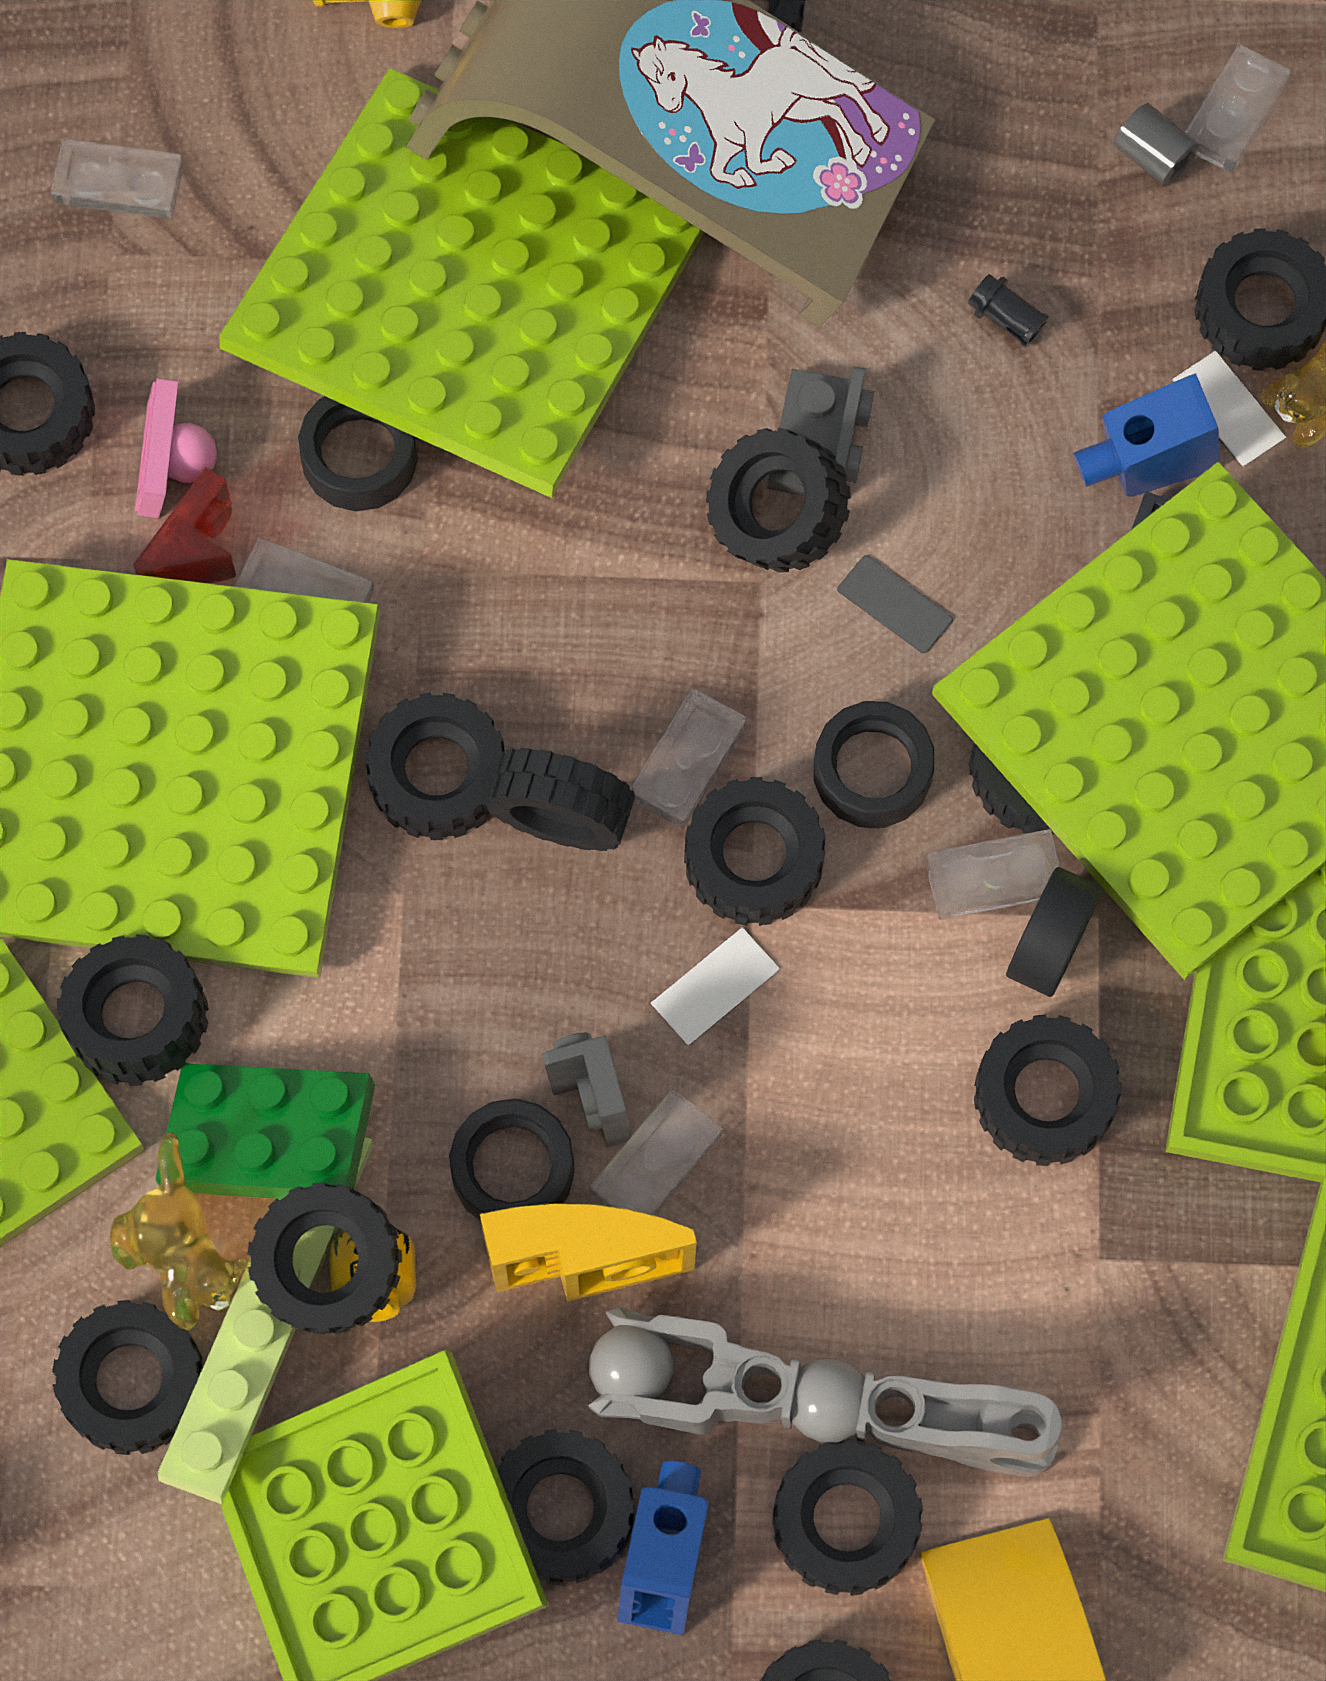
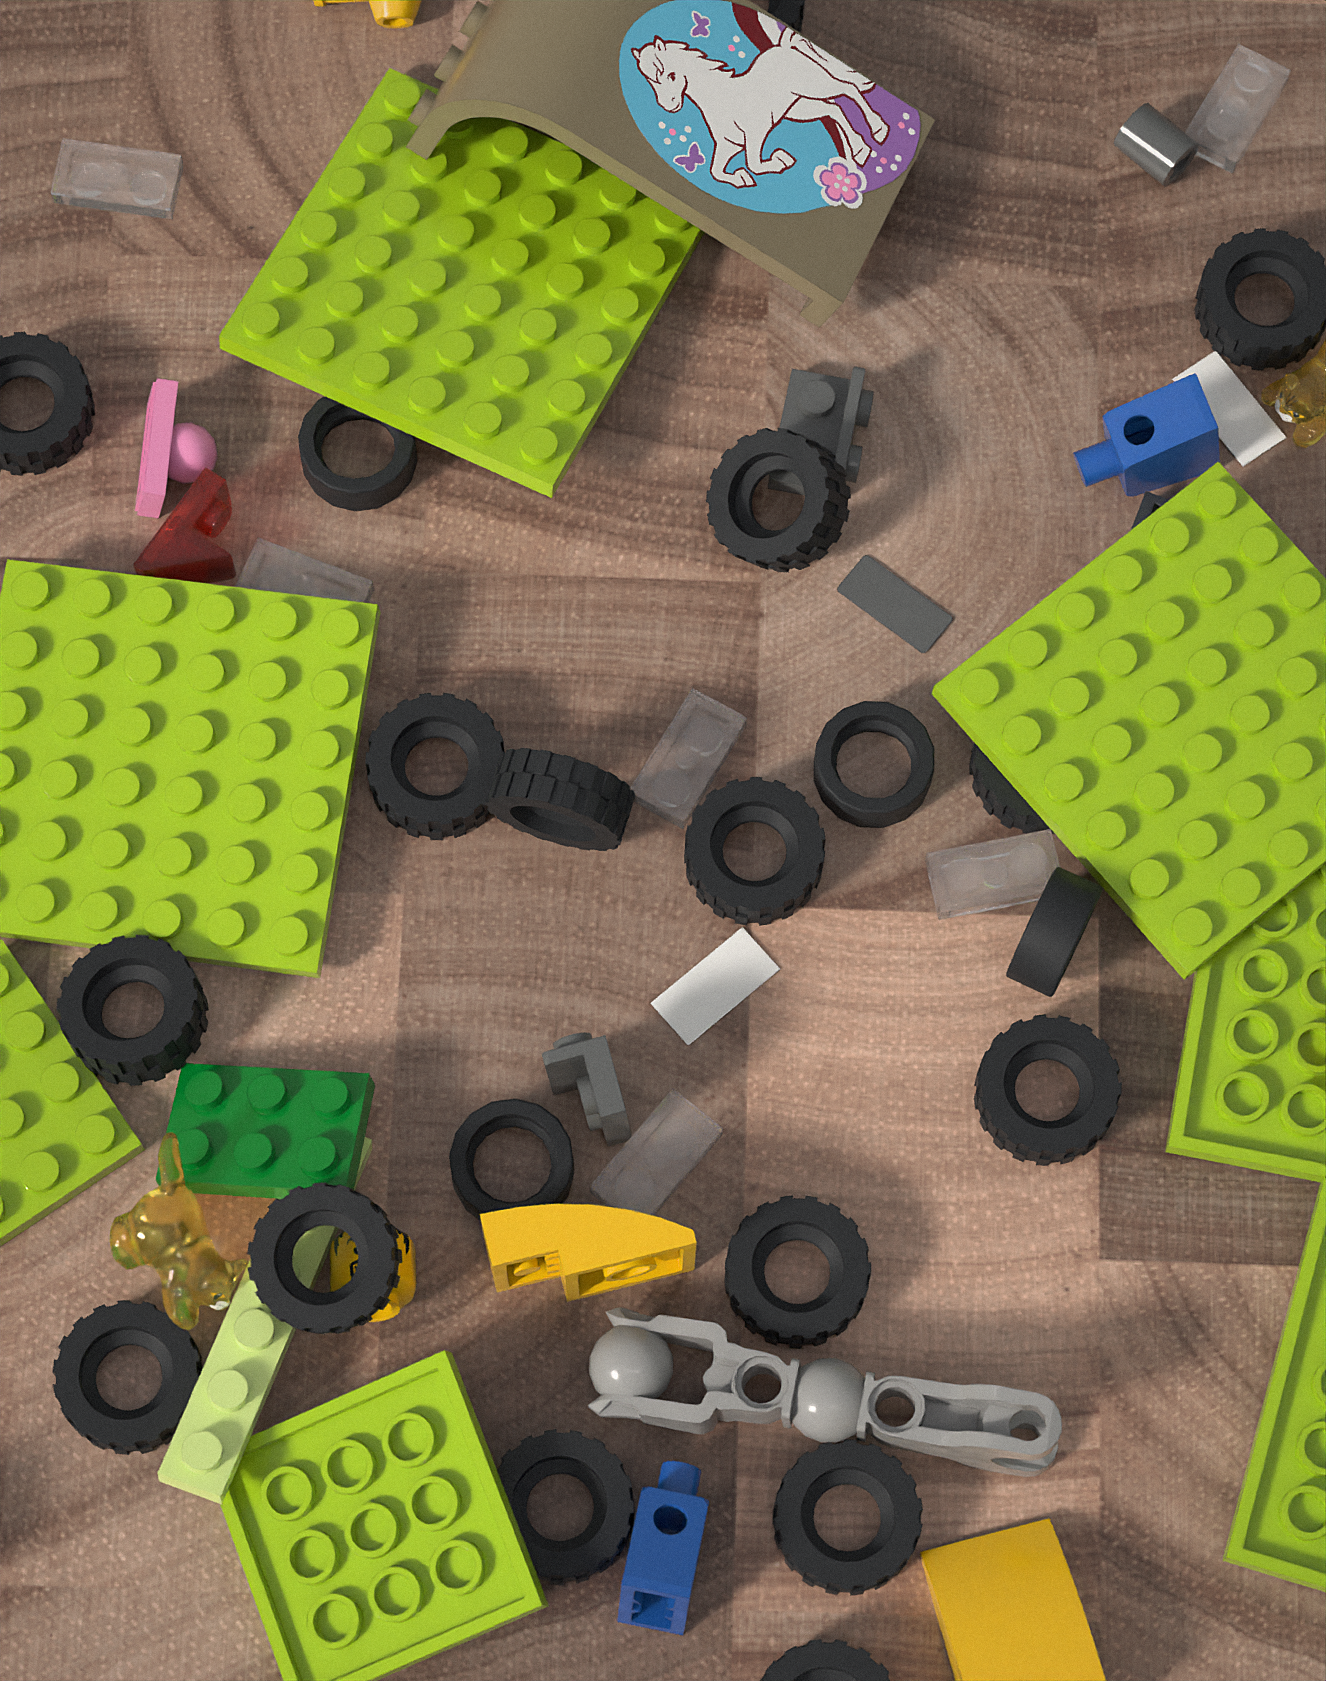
(808, 1222): none -> black tyre
(1007, 310): black pin -> none

